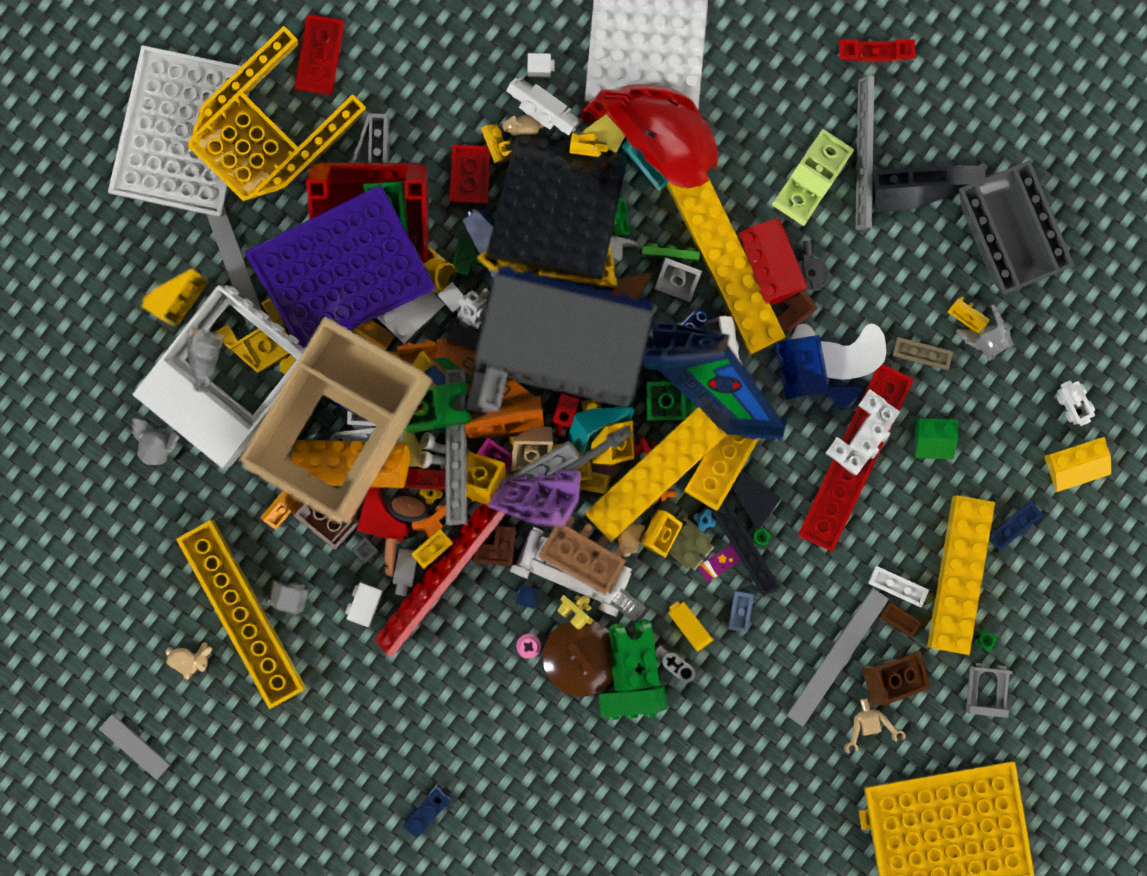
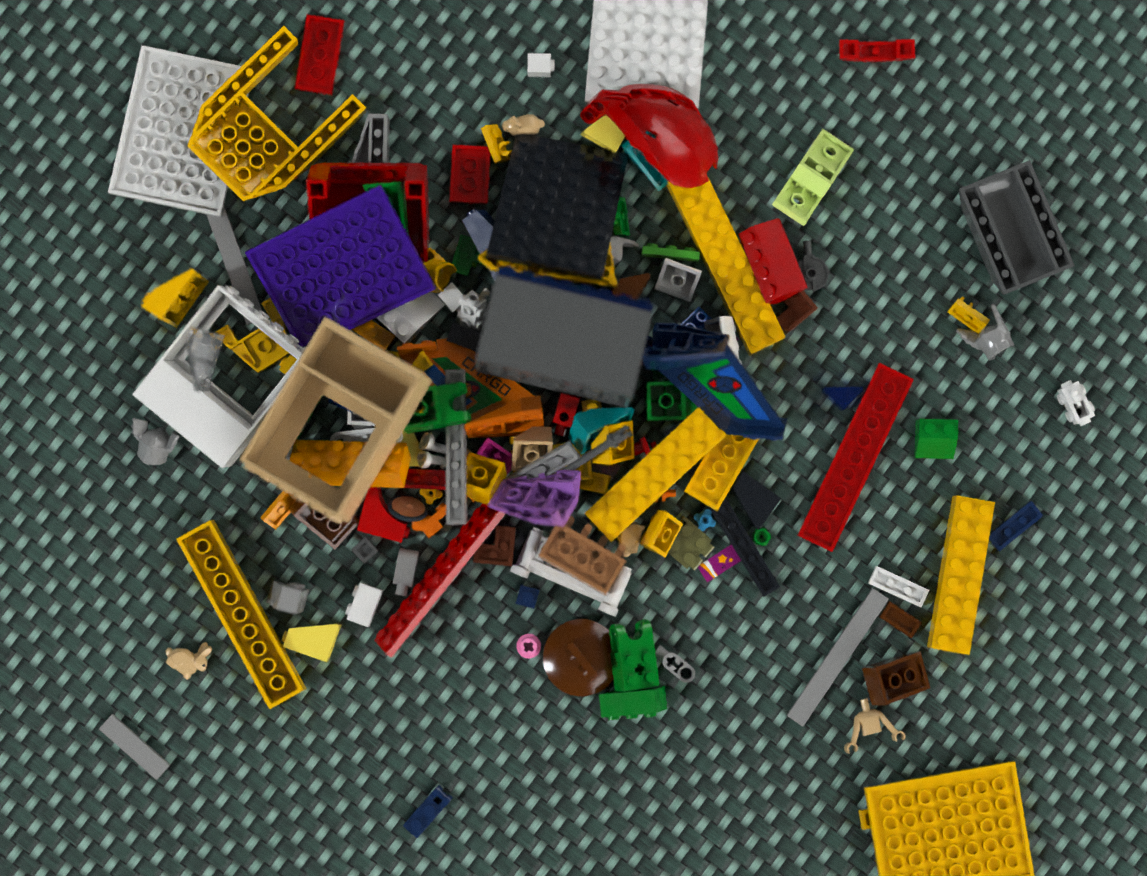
(312, 641): none -> light yellow slope
(390, 556): nougat tile -> none
(432, 548): yellow plate -> none
(483, 391): light grey panel -> none
(543, 106): white bracket -> none
(568, 607): light yellow hips -> none
(584, 144): yellow rock -> none
(627, 605): clear slope -> none
(689, 625): yellow slope -> none
(740, 611): sand blue plate -> none
(802, 367): clear blue slope -> none
(853, 360): white sticker -> none
(865, 153): light grey tile -> none
(868, 436): white bracket -> none
(920, 186): black wedge -> none
(922, 353): dark tan plate -> none
(991, 640): green plate -> none
(1001, 695): light grey panel -> none
(1079, 464): yellow slope -> none

